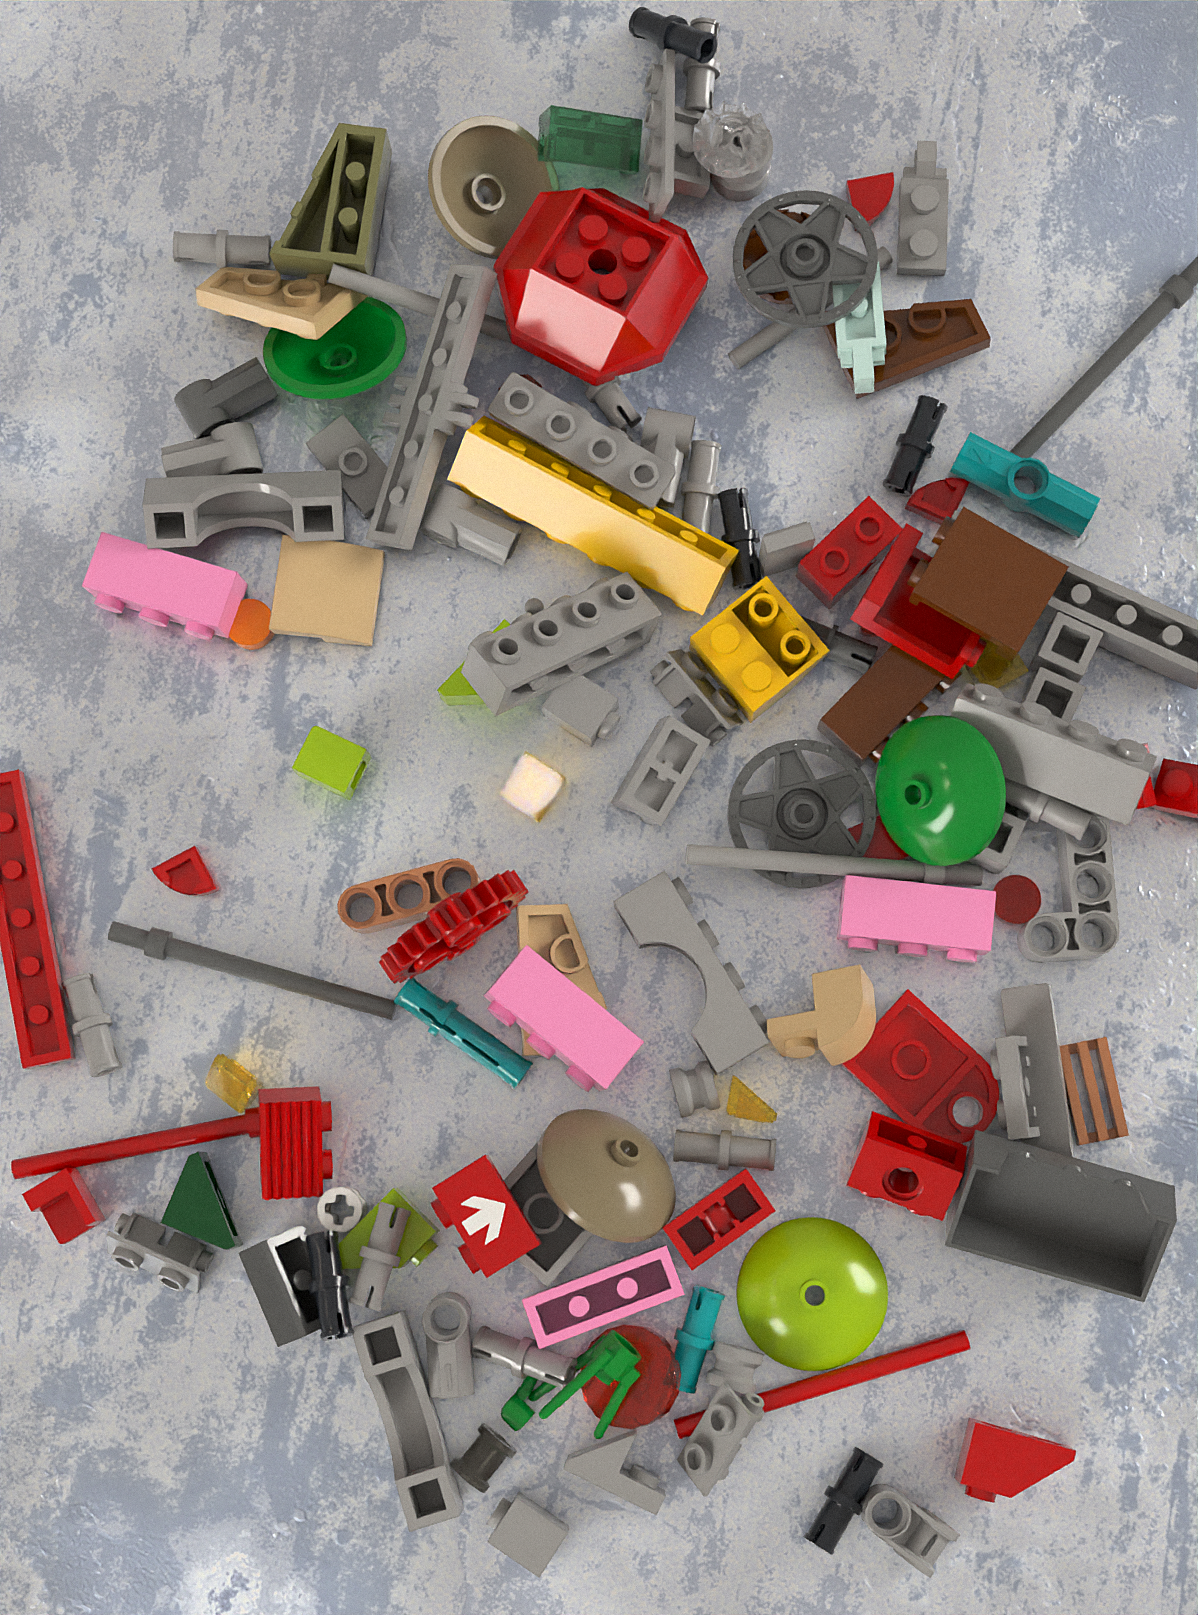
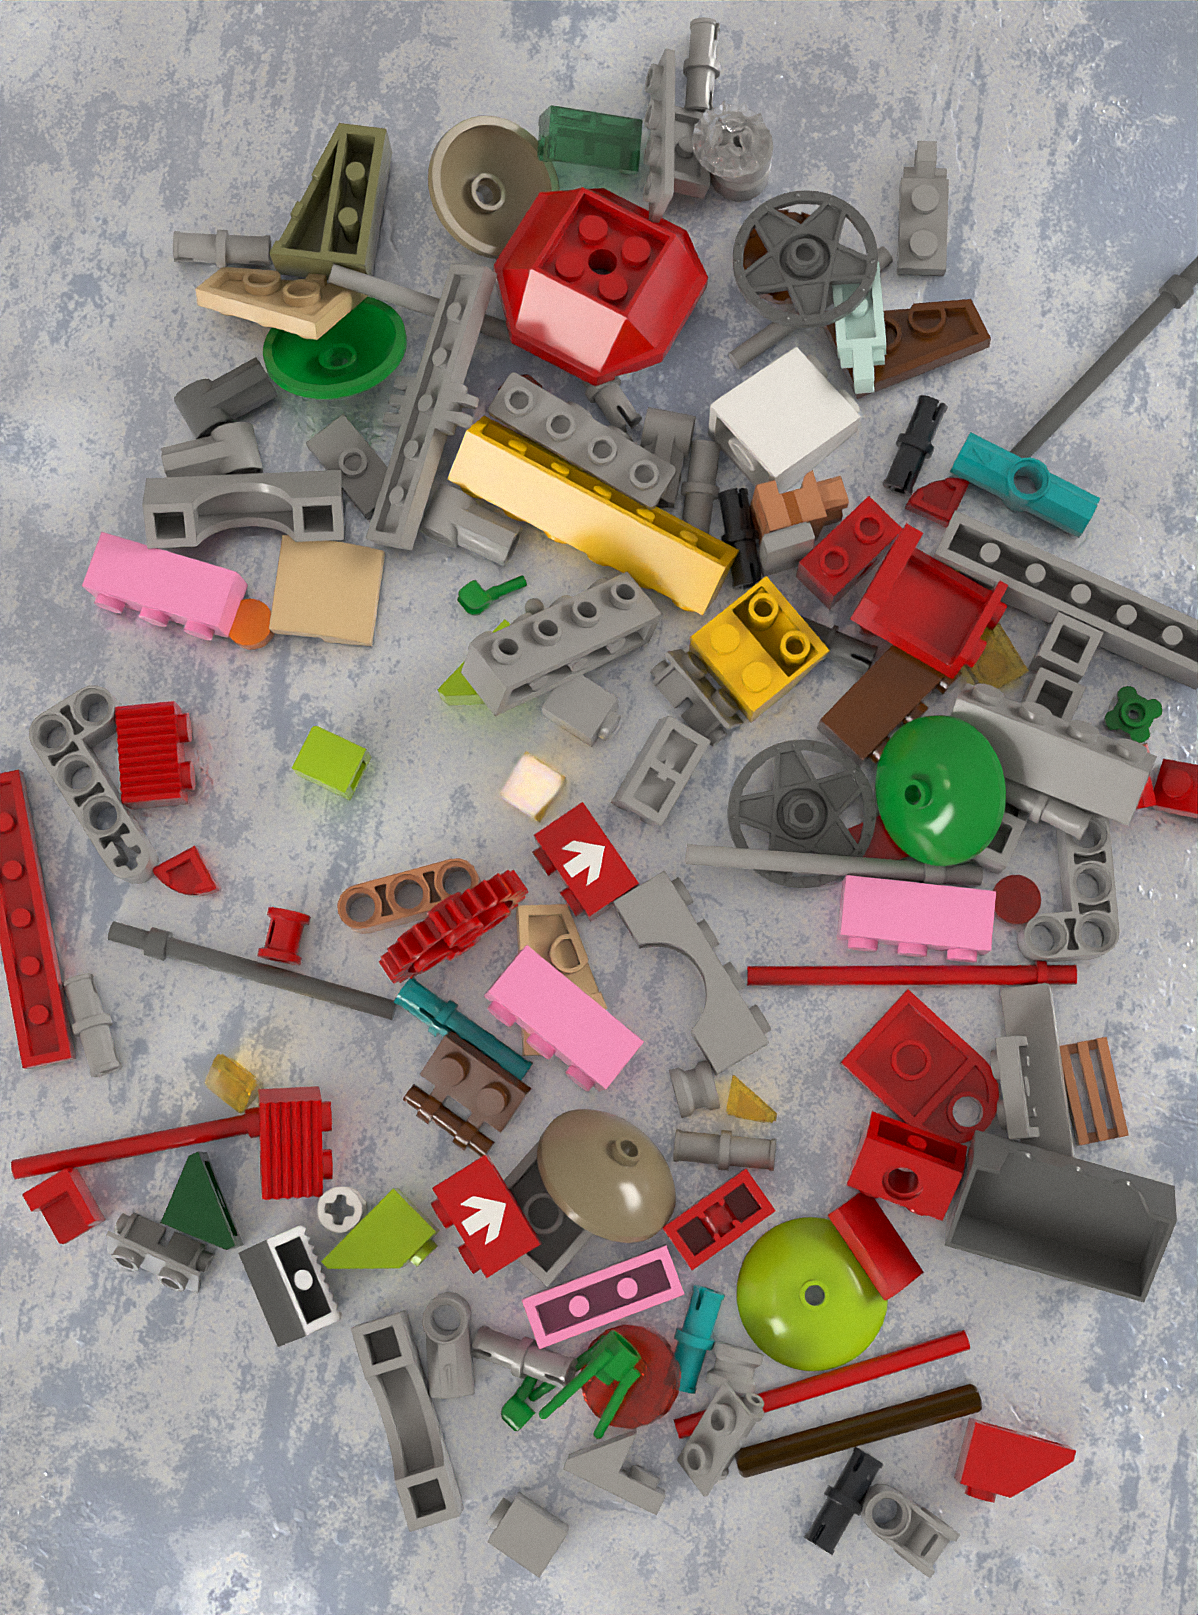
(100, 791): none -> light grey beam
(154, 755): none -> red brick
(284, 936): none -> red bush
(329, 1285): black pin -> none
(379, 1256): light grey pin -> none
(475, 1083): none -> reddish brown plate
(477, 600): none -> green hand
(483, 1458): clear smoke bush -> none
(584, 861): none -> red brick
(673, 34): black pin -> none
(783, 420): none -> white slope
(814, 502): none -> nougat hips
(837, 1026): tan brick -> none
(858, 1430): none -> dark brown axle
(870, 195): red tile -> none
(875, 1244): none -> red tile
(912, 975): none -> red bar
(987, 580): reddish brown panel -> none
(1119, 717): none -> green plate

